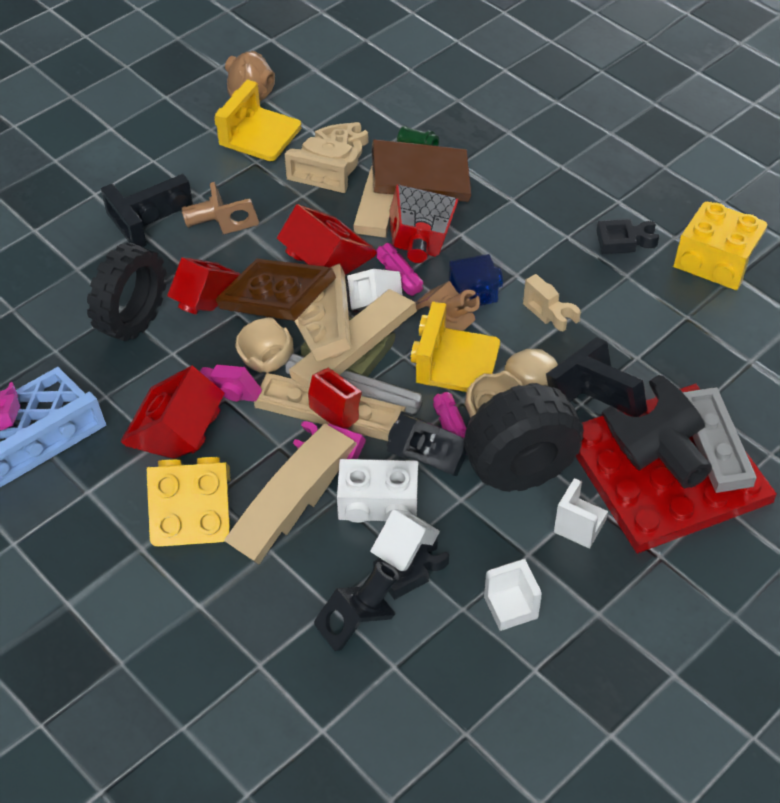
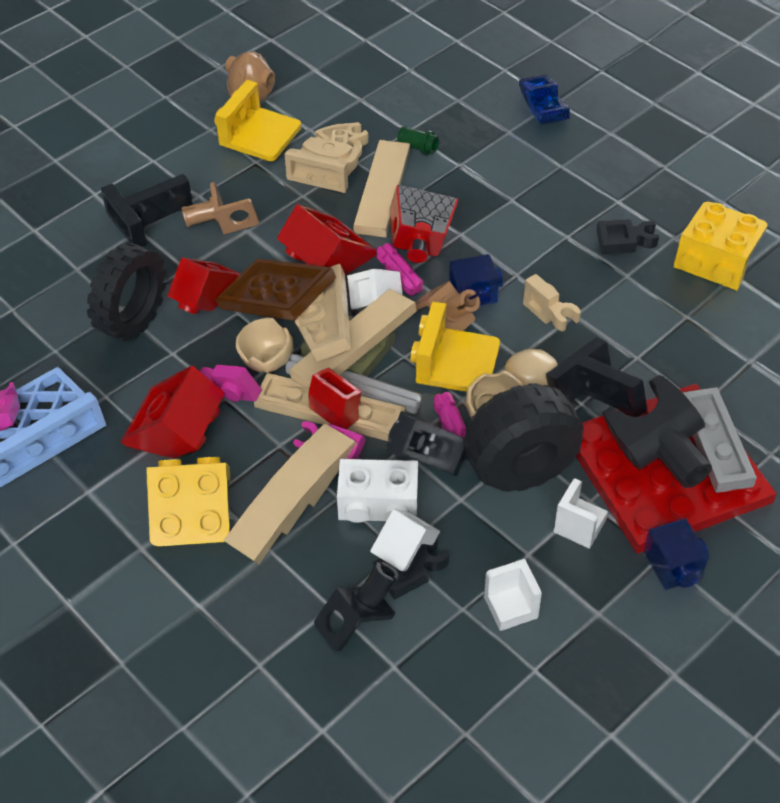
(420, 167): reddish brown tile -> none
(543, 99): none -> clear blue slope
(676, 554): none -> clear blue brick

